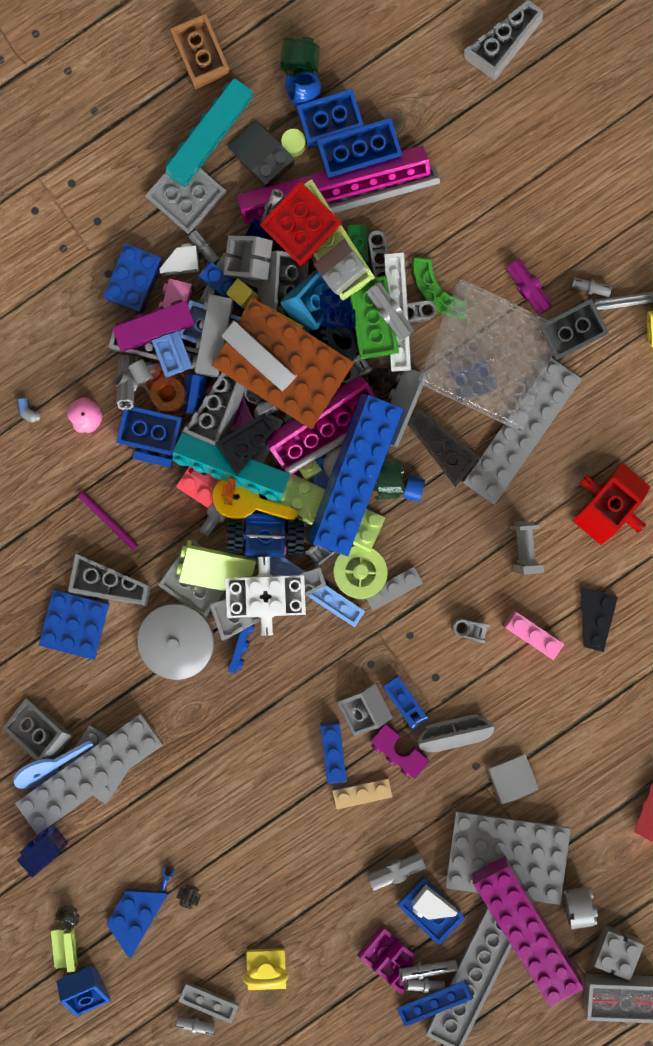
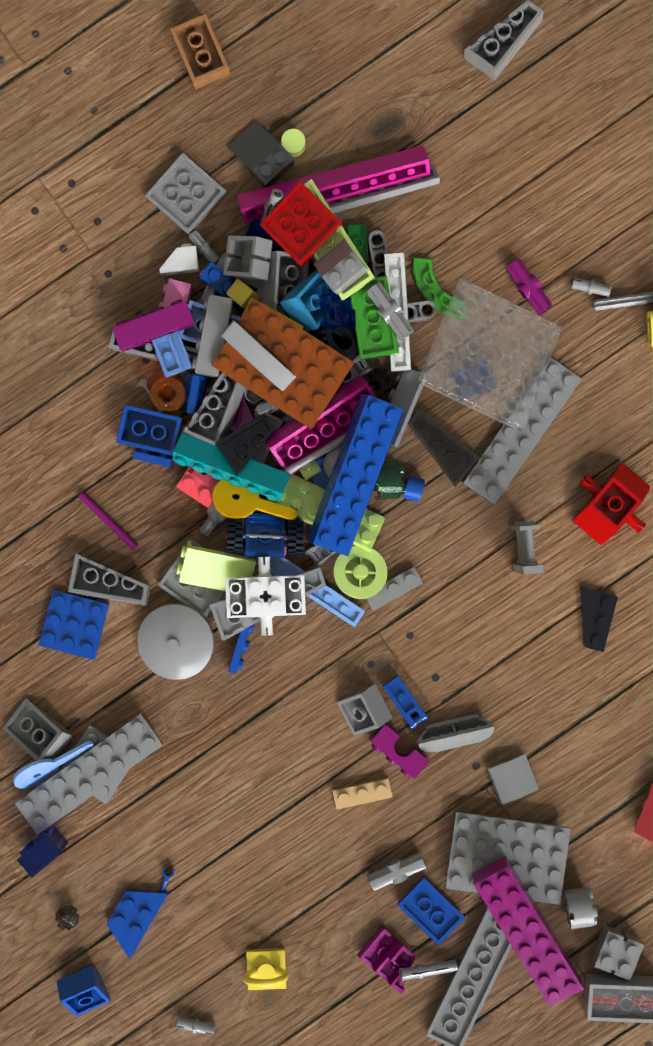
(27, 413): arm -> none
(64, 949): yellowish green panel -> none
(91, 419): bright pink piece -> none
(125, 383): light grey piece -> none
(133, 278): blue brick -> none
(144, 371): light grey piece -> none
(188, 896): clear smoke gear -> none
(208, 1002): light grey plate -> none
(209, 132): teal brick -> none
(229, 491): clear orange plate -> none
(299, 55): clear green brick -> none
(305, 92): blue piece -> none
(329, 116): blue brick -> none
(333, 752): blue brick -> none
(358, 148): blue slope -> none
(424, 985): light grey pin -> none
(432, 905): white slope -> none
(435, 1002): blue plate -> none
(473, 629): light grey piece -> none
(533, 635): bright pink brick -> none
(574, 329): dark grey slope -> none

